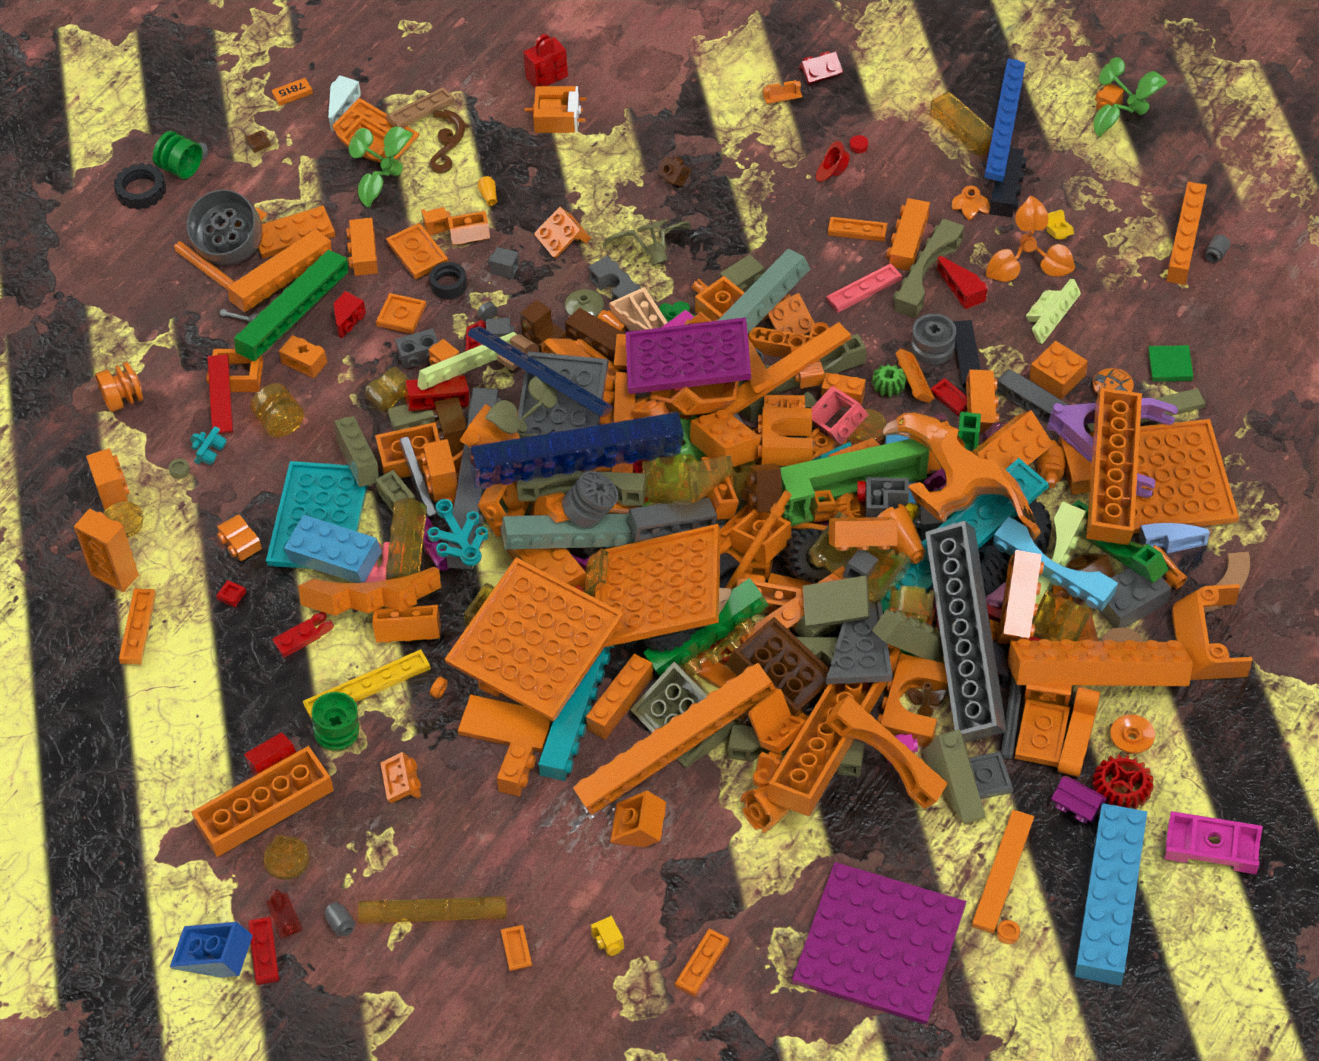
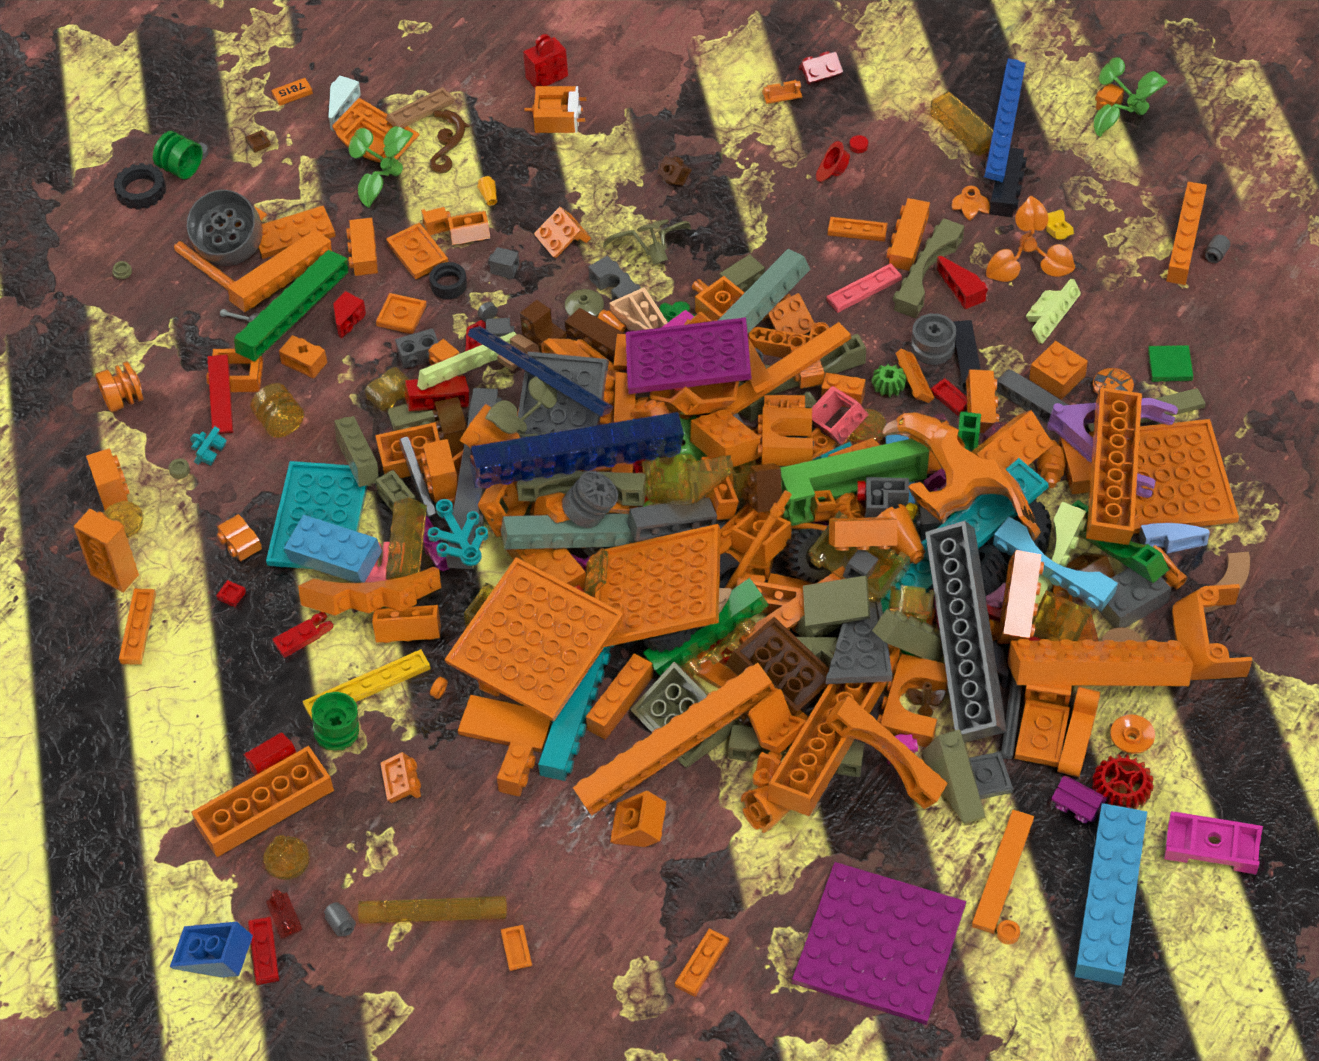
(122, 270): none -> olive plate
(608, 936): yellow brick -> none

